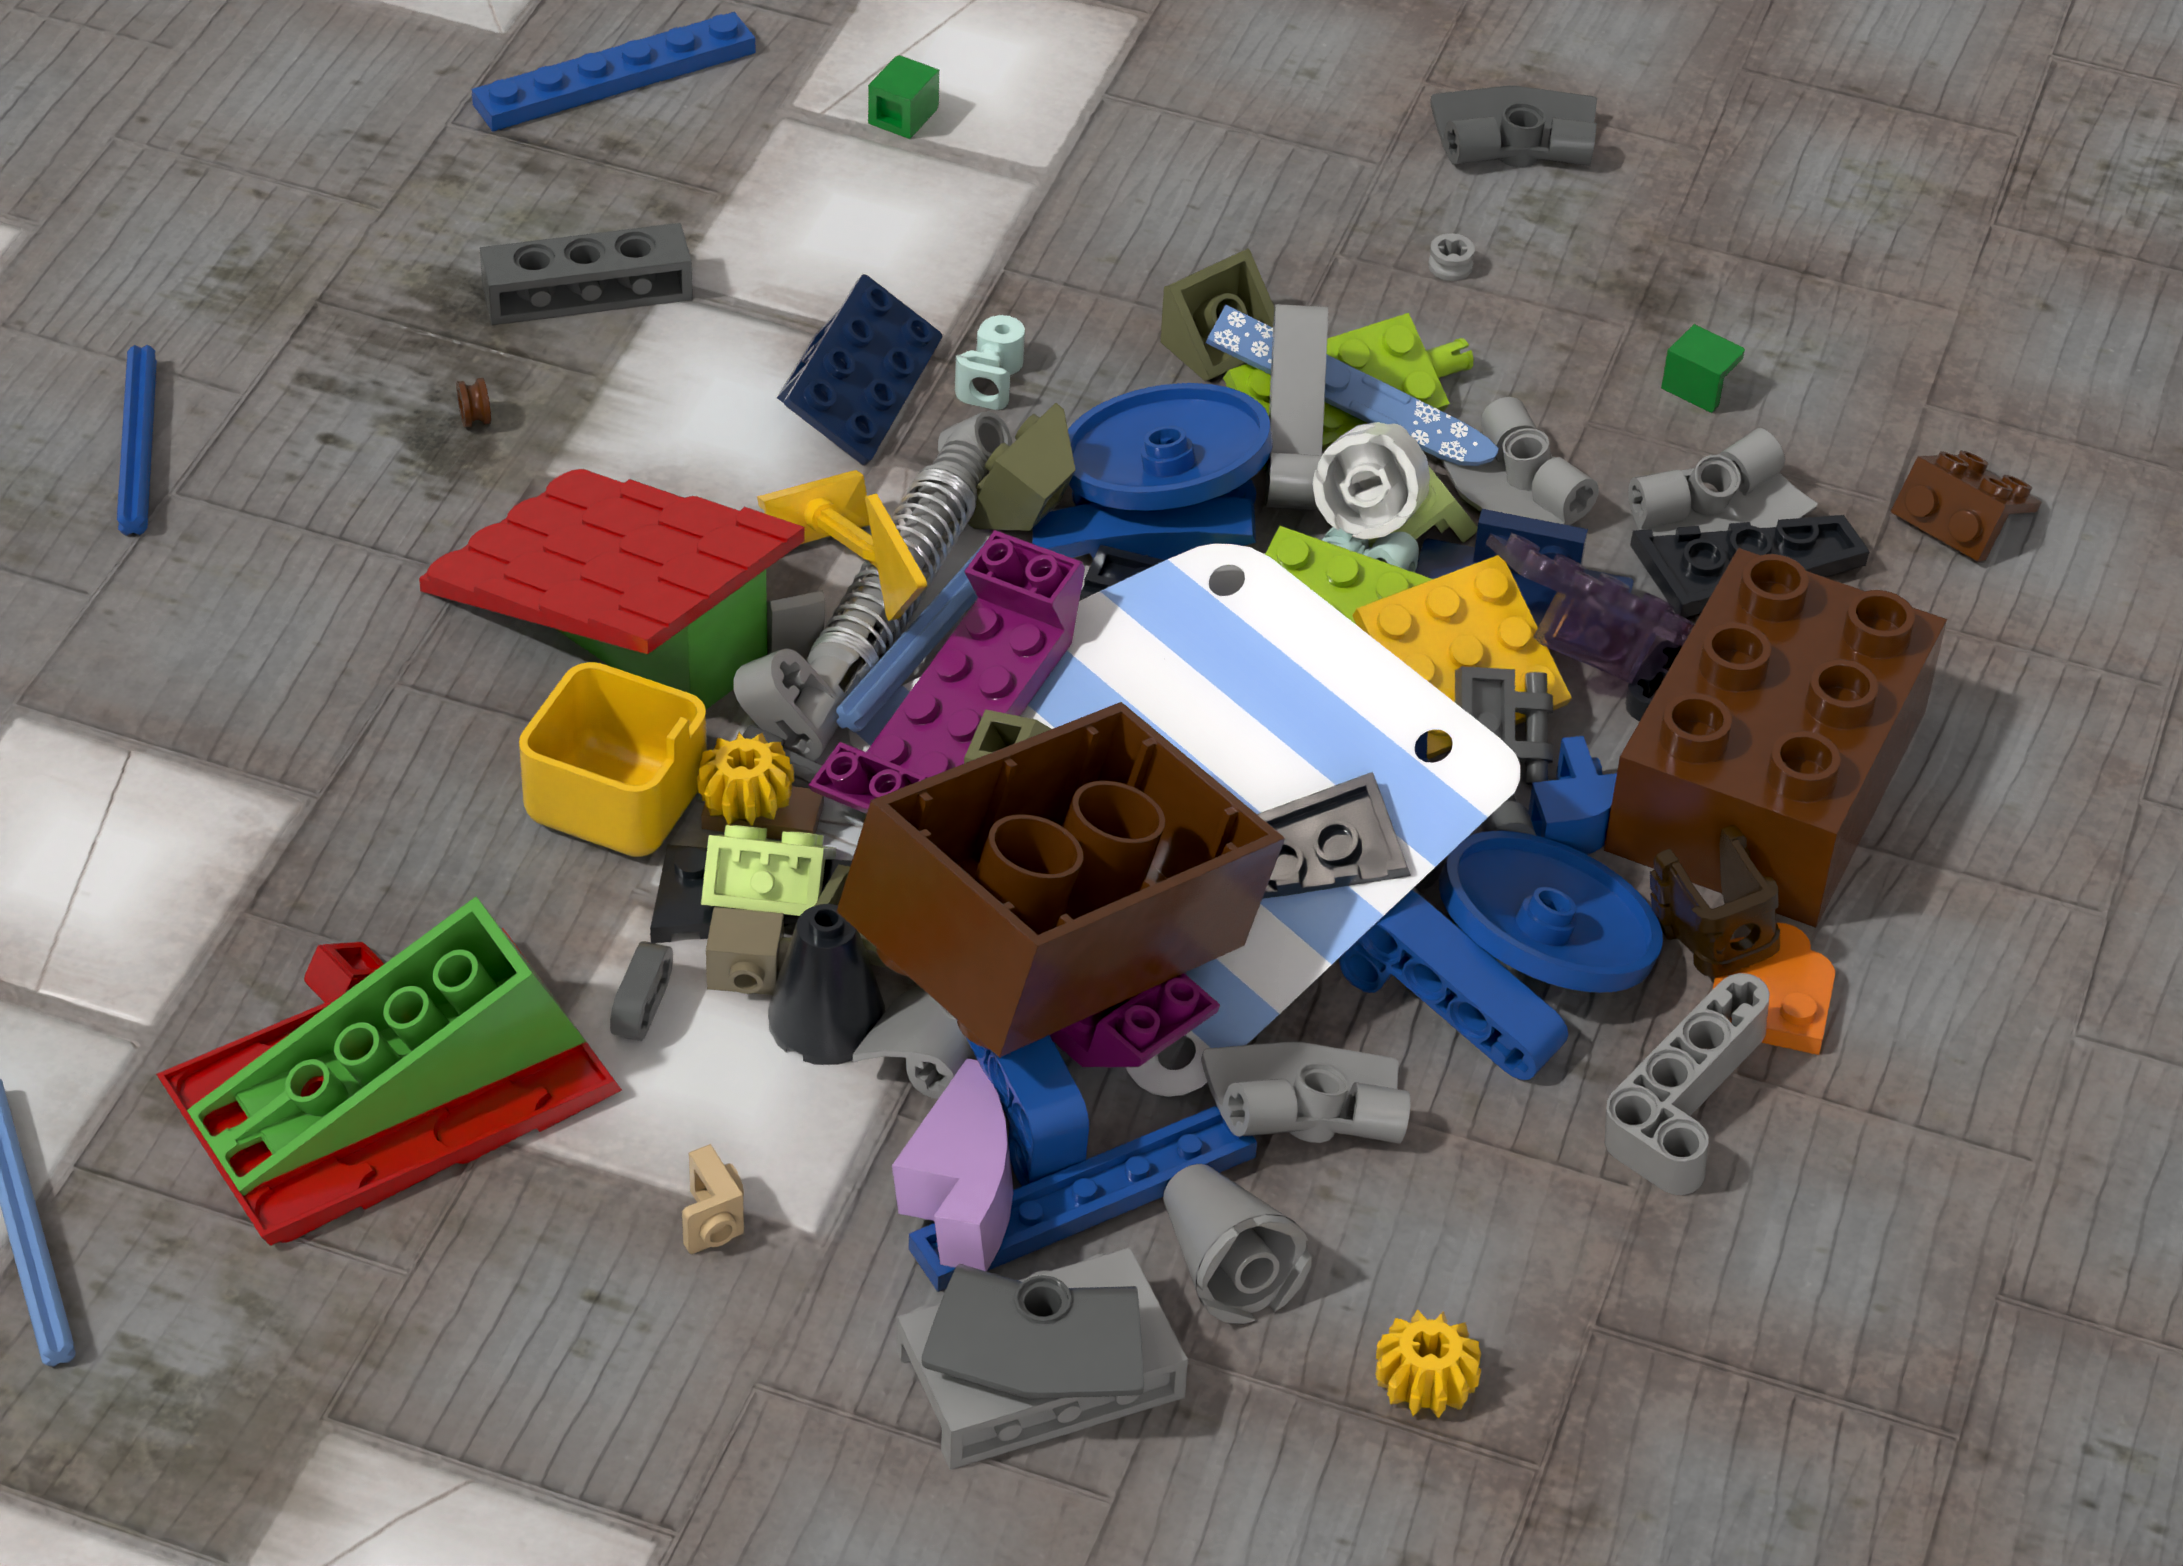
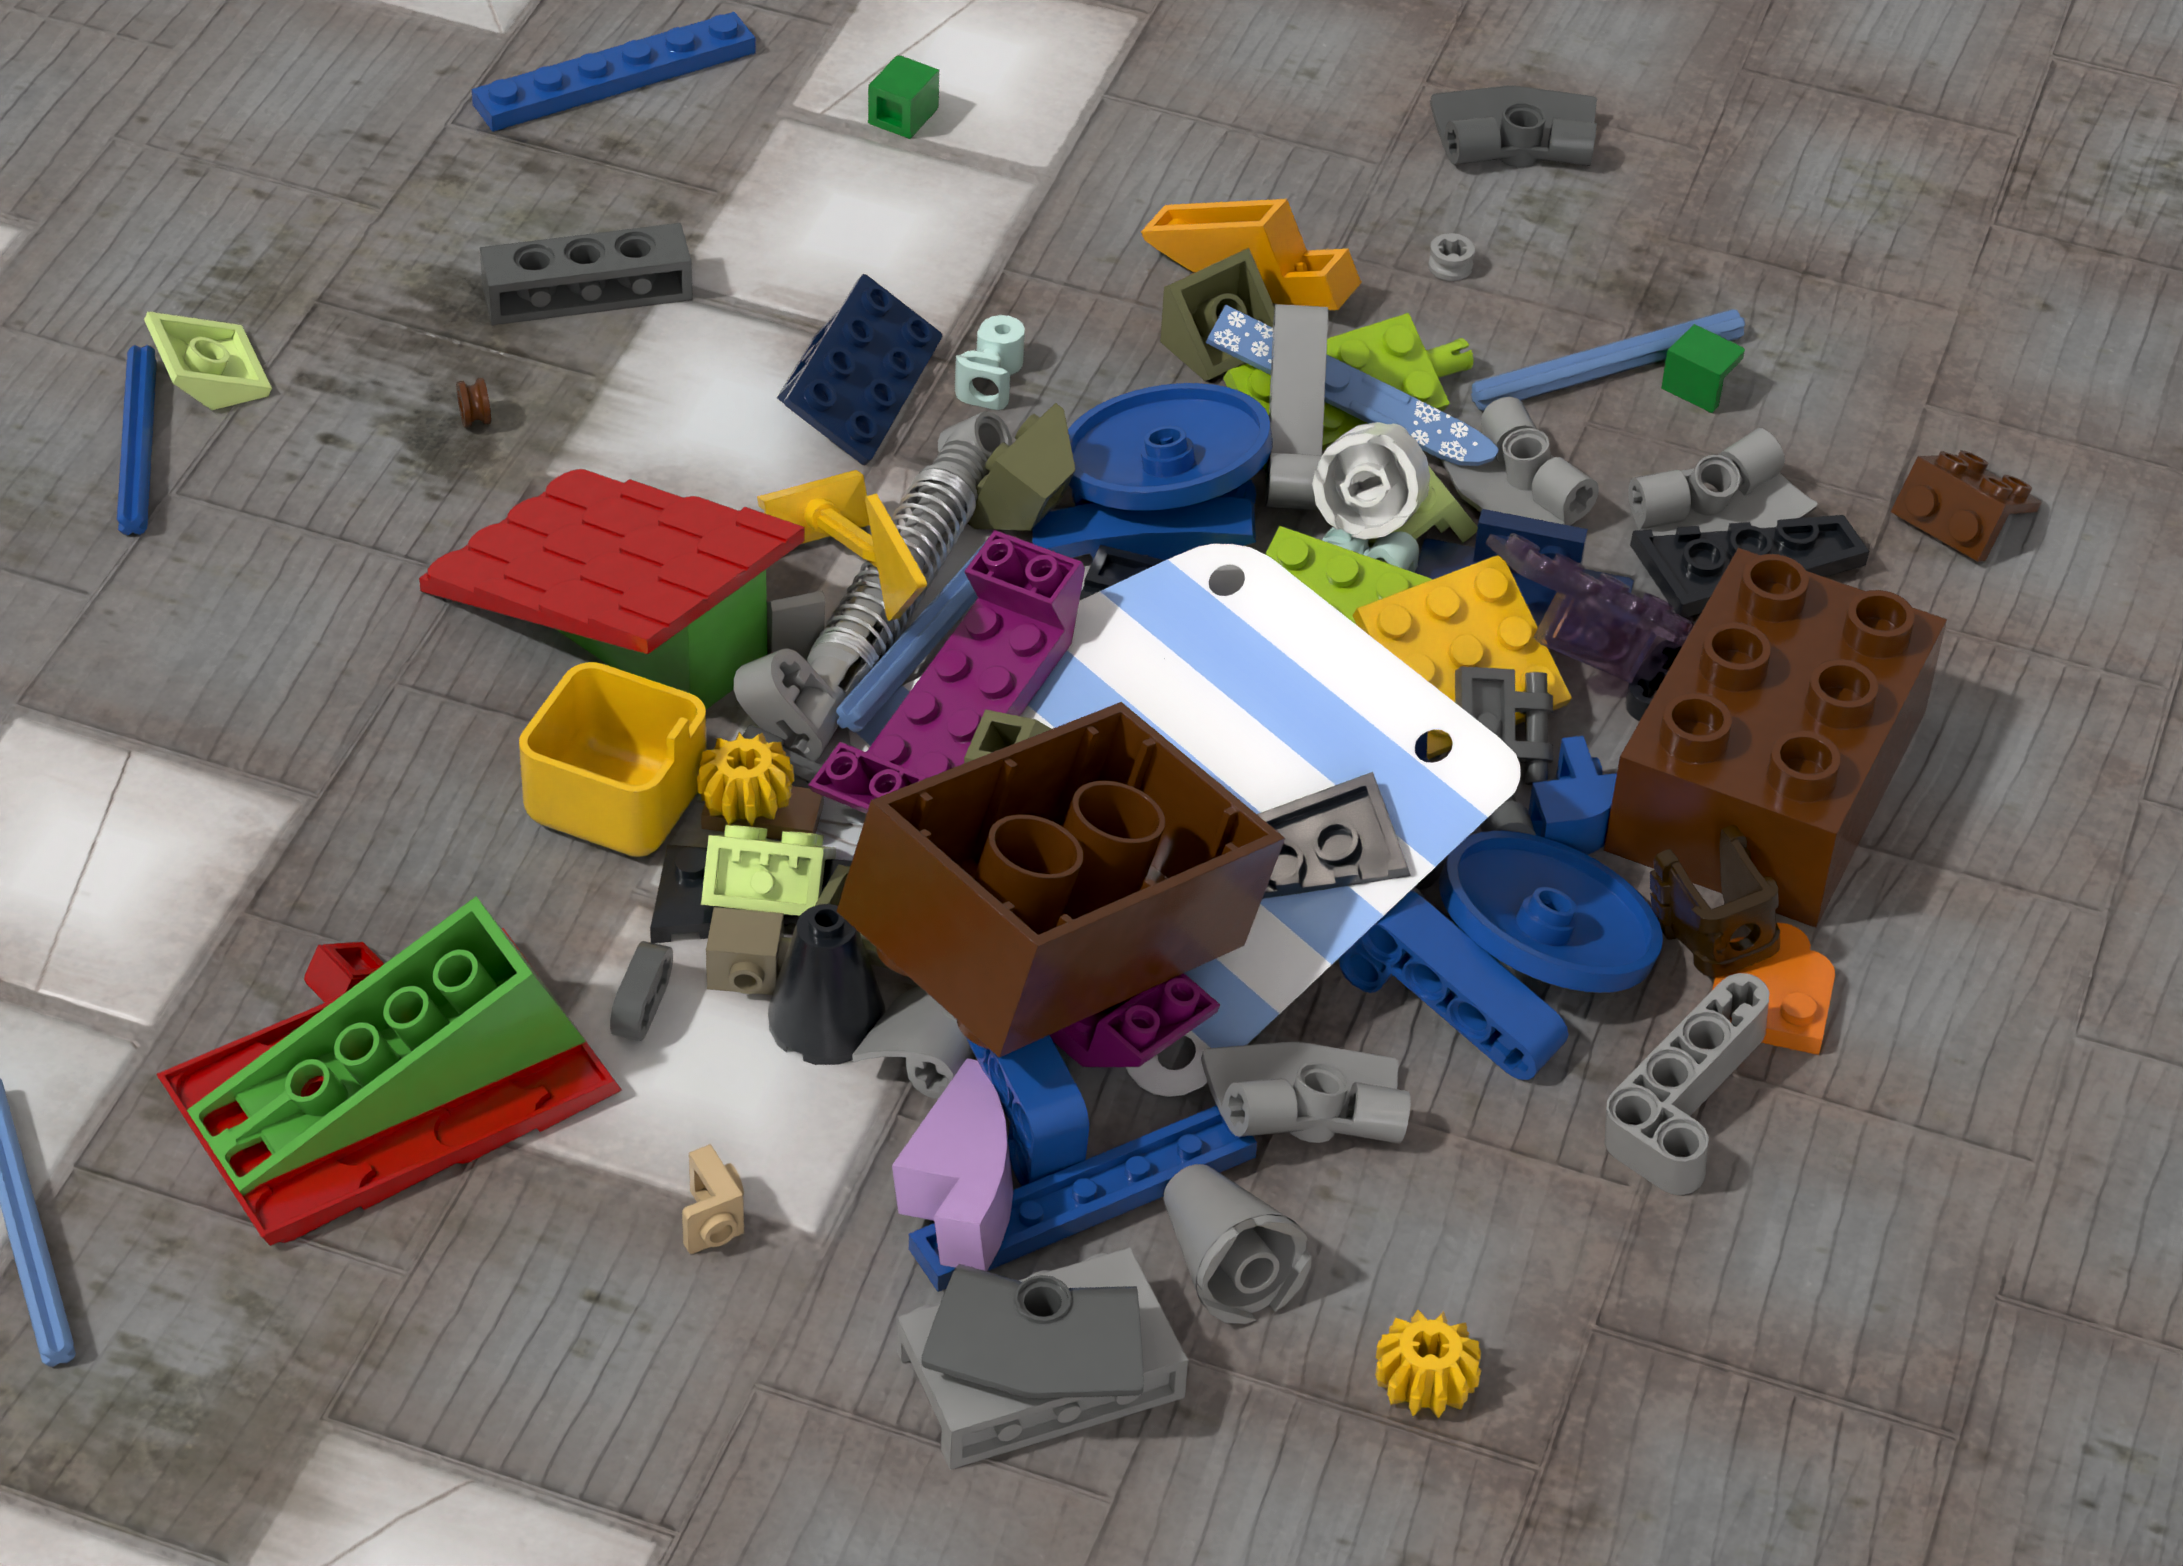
(208, 359): none -> yellowish green slope
(1210, 232): none -> light orange slope
(1598, 361): none -> medium blue axle

